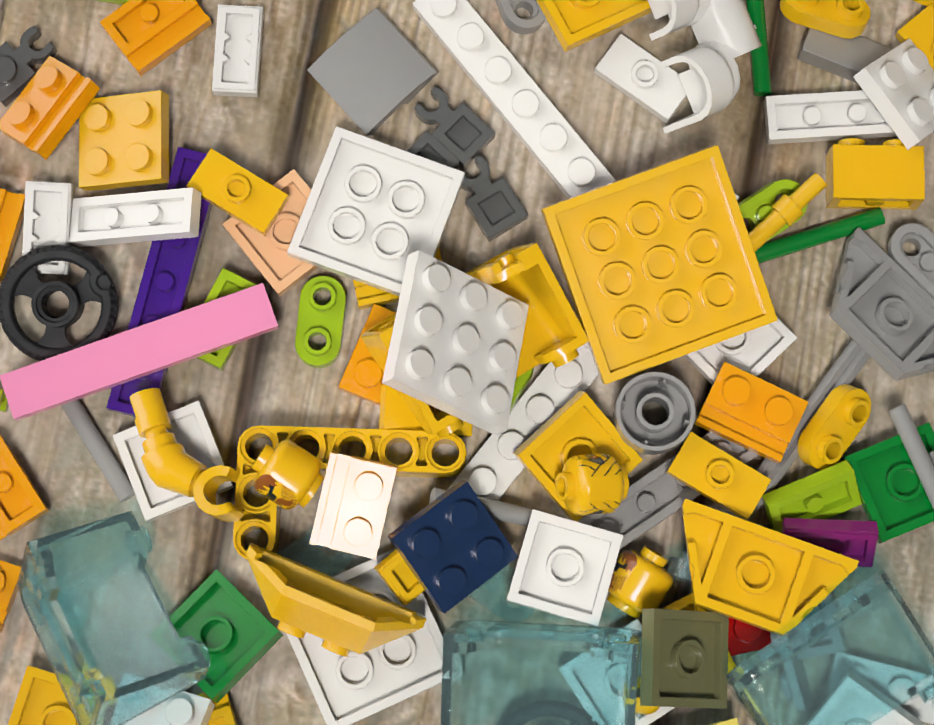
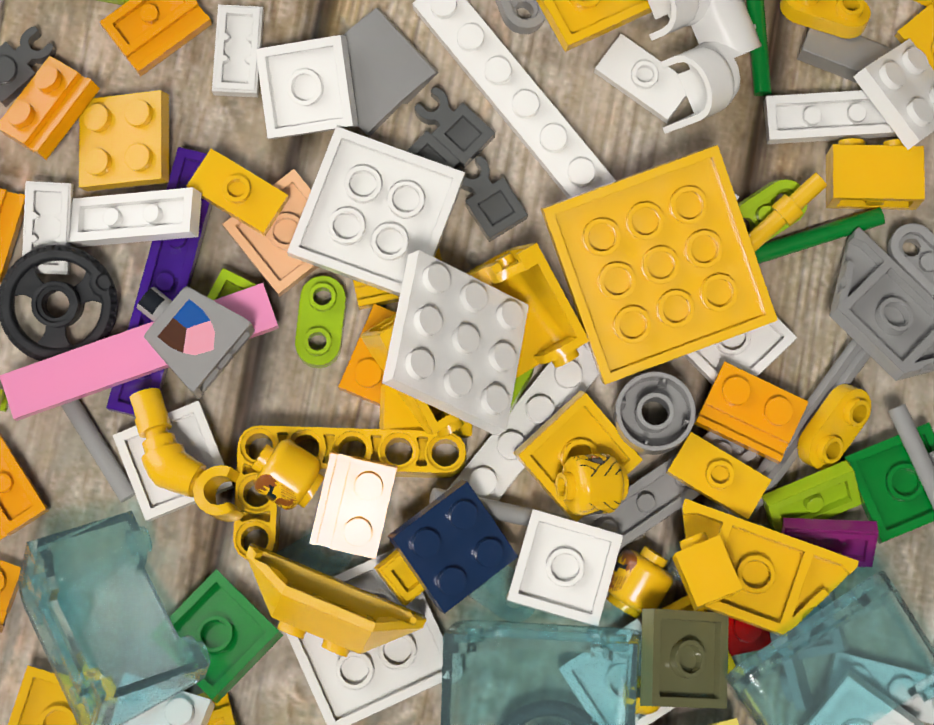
(193, 335): none -> light grey torso
(306, 87): none -> white plate
(706, 570): none -> yellow brick

